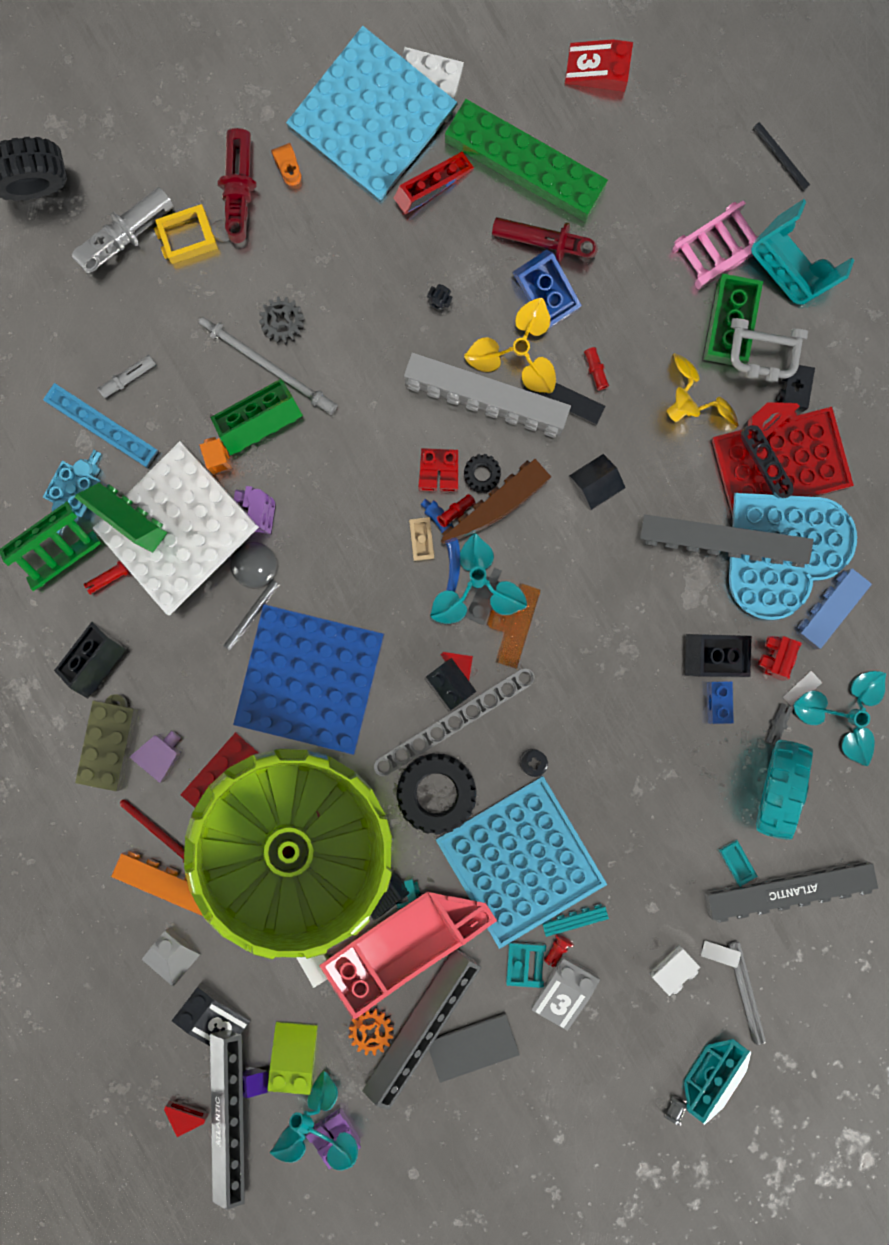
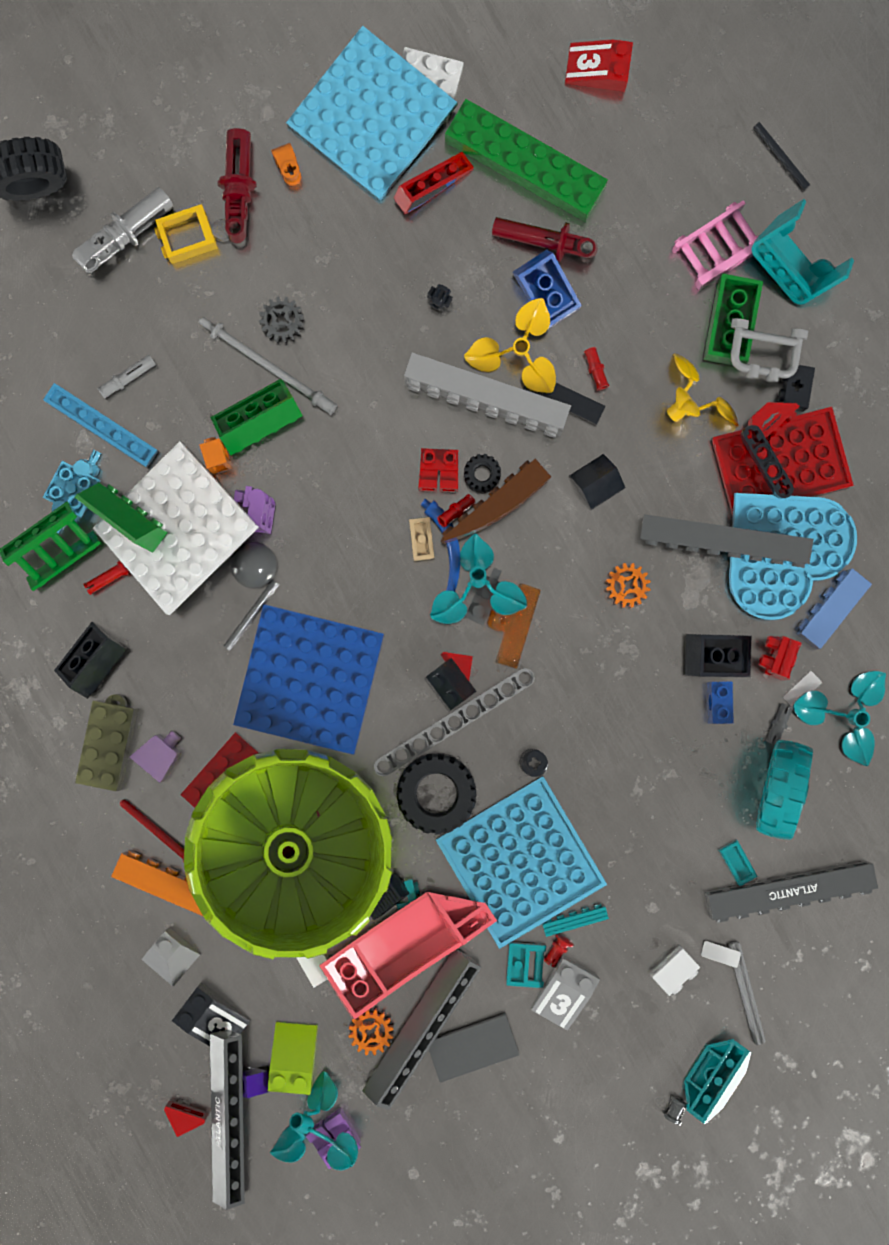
(636, 591): none -> orange gear

